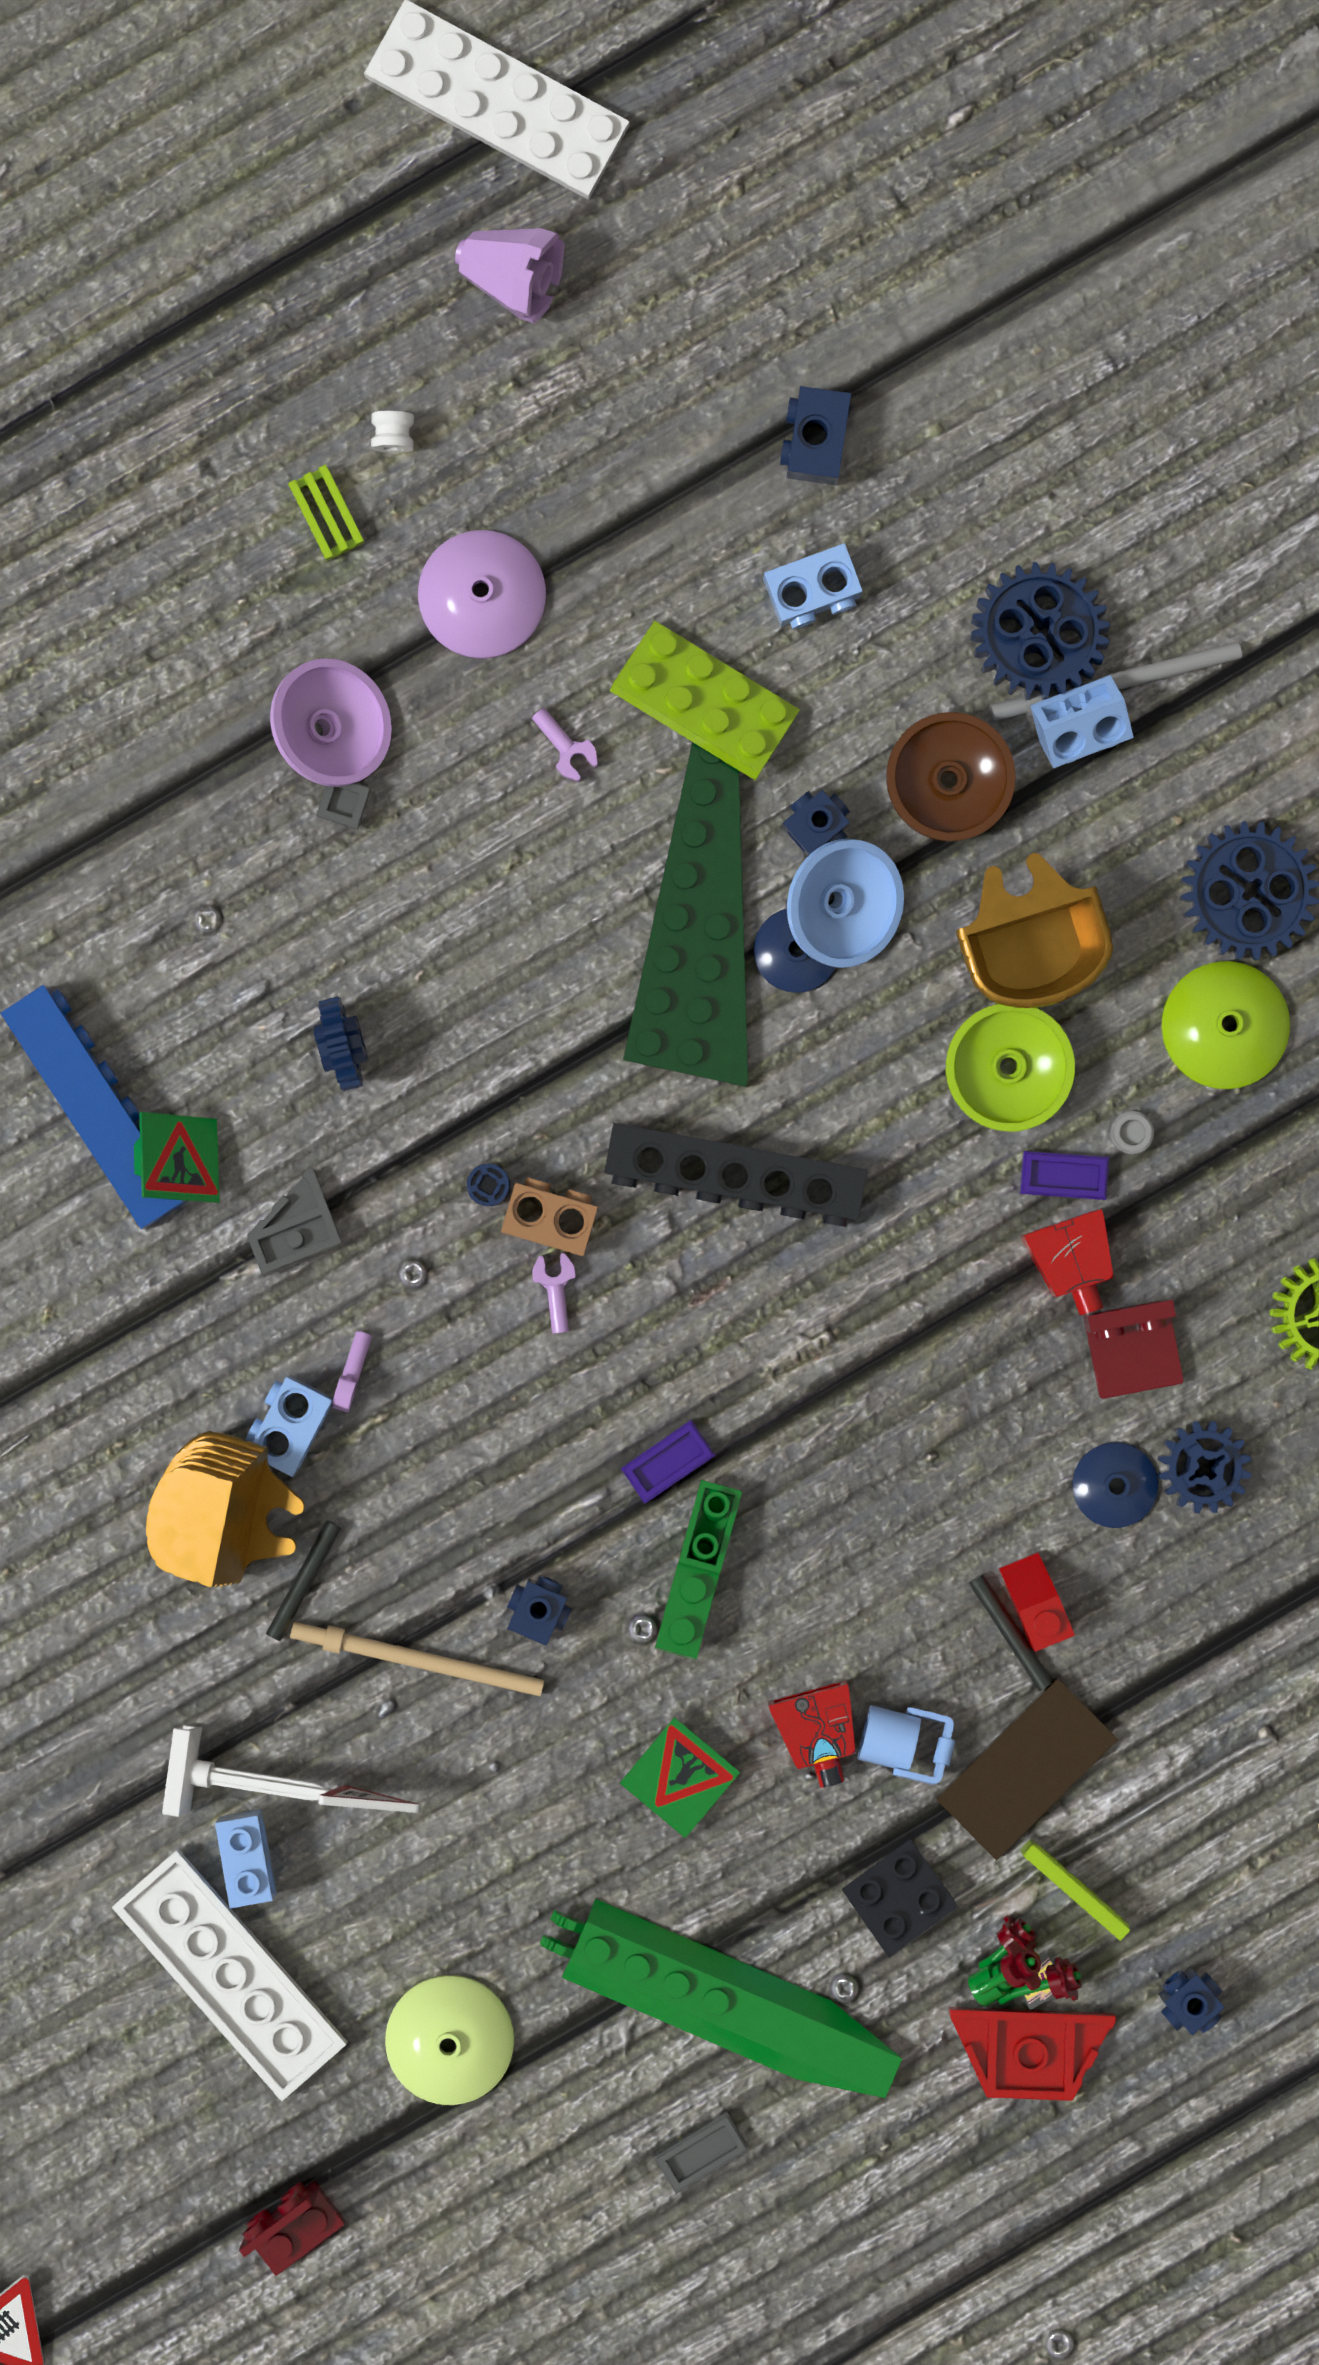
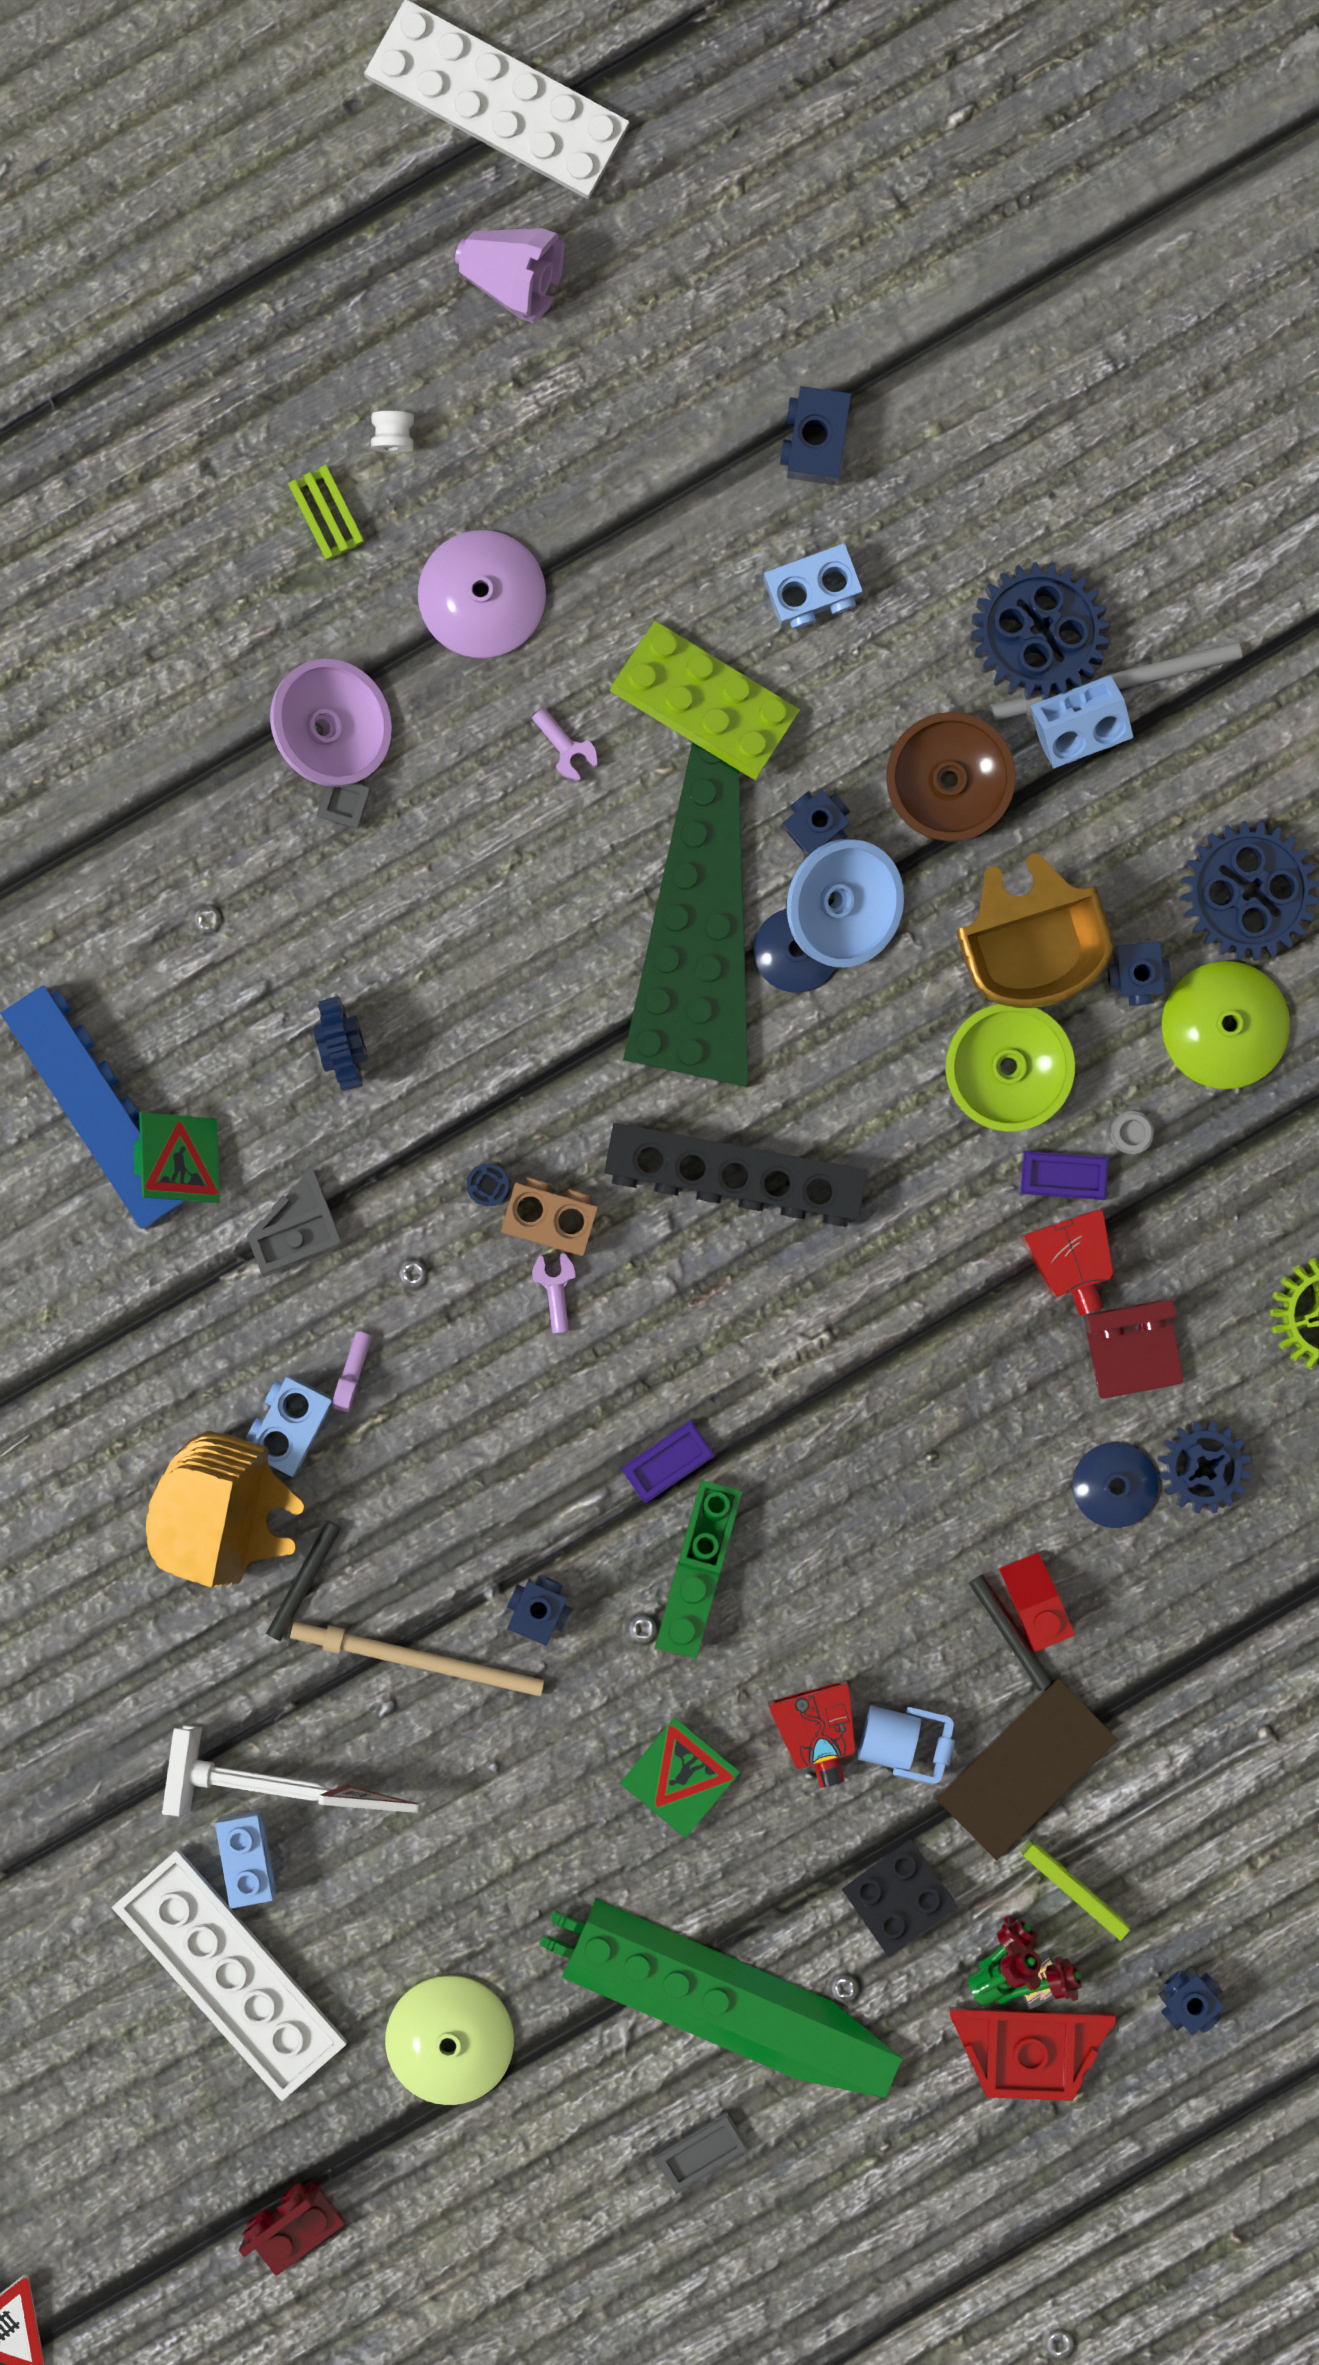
(1148, 959): none -> dark blue brick

